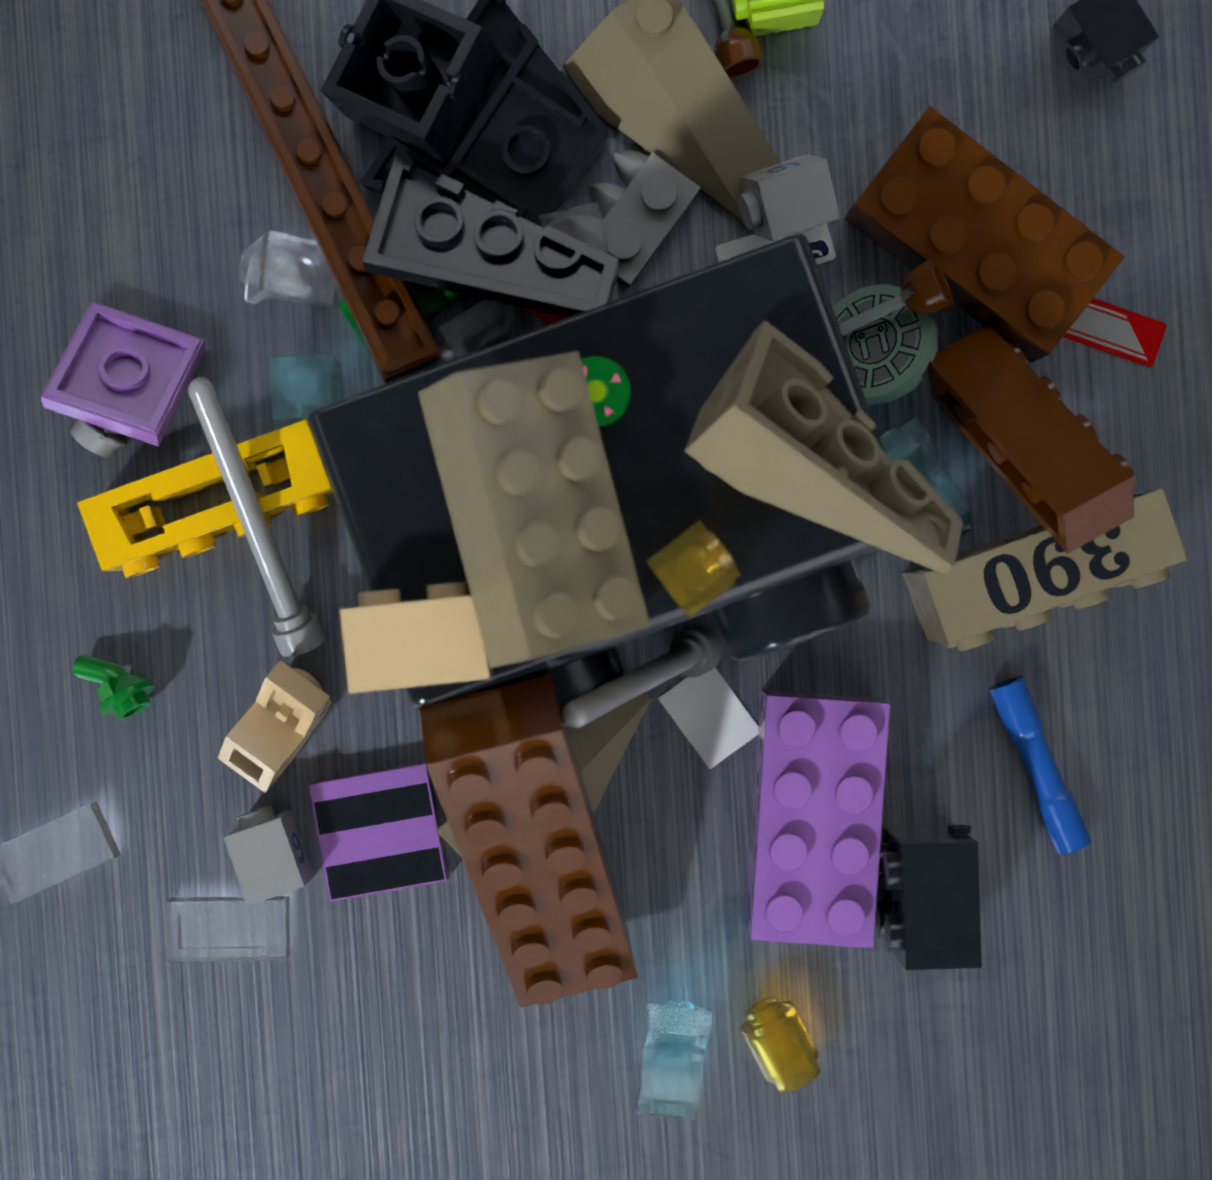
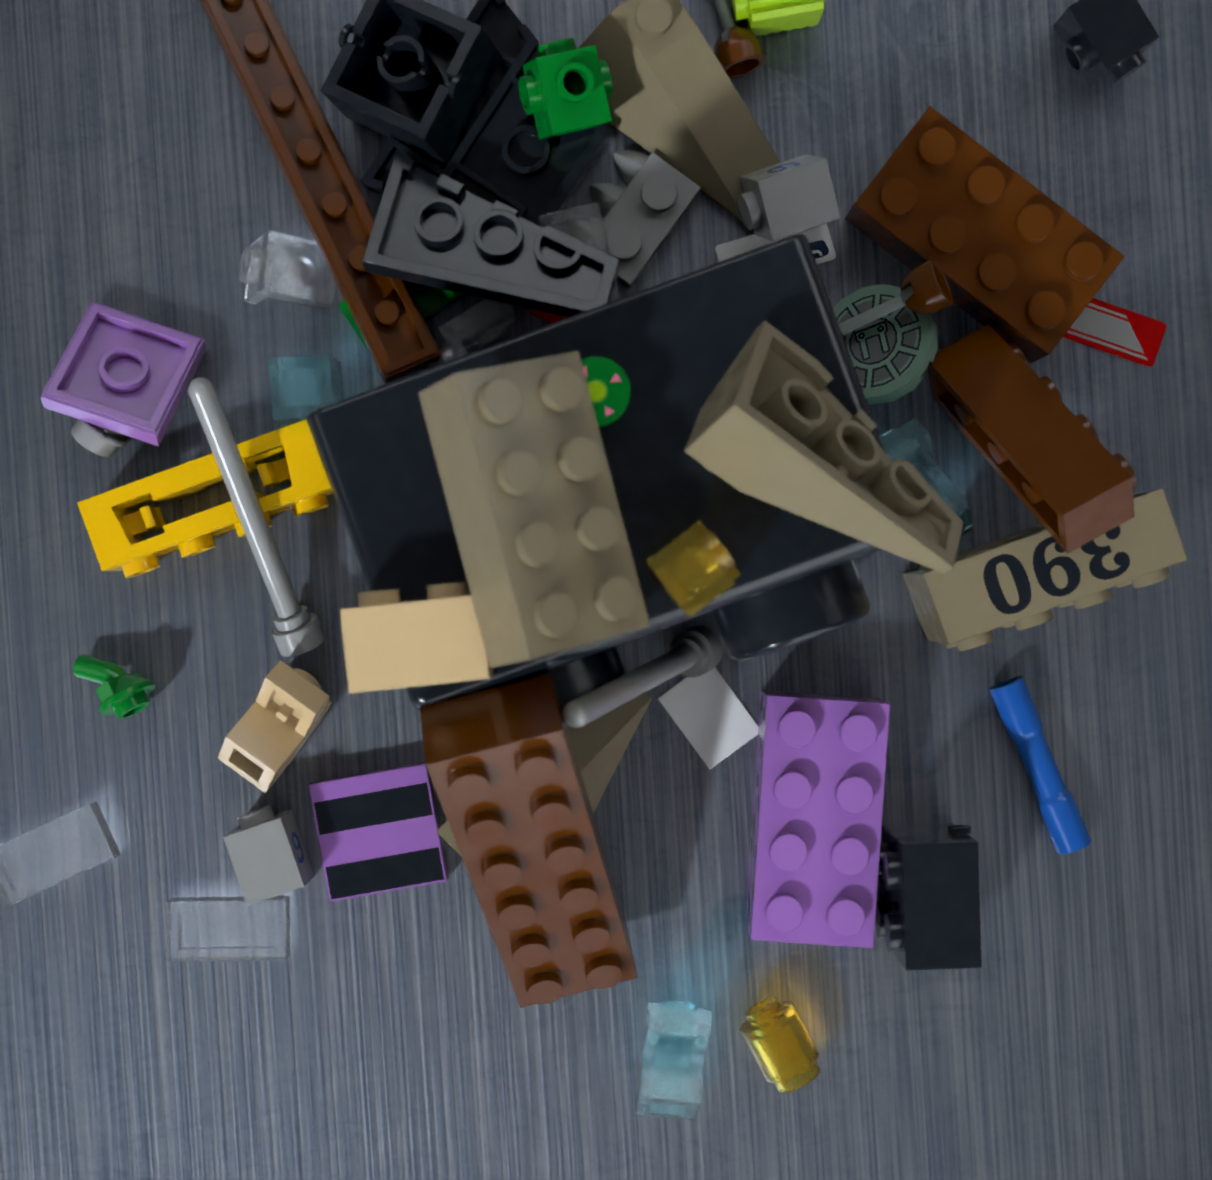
(563, 110): none -> green brick

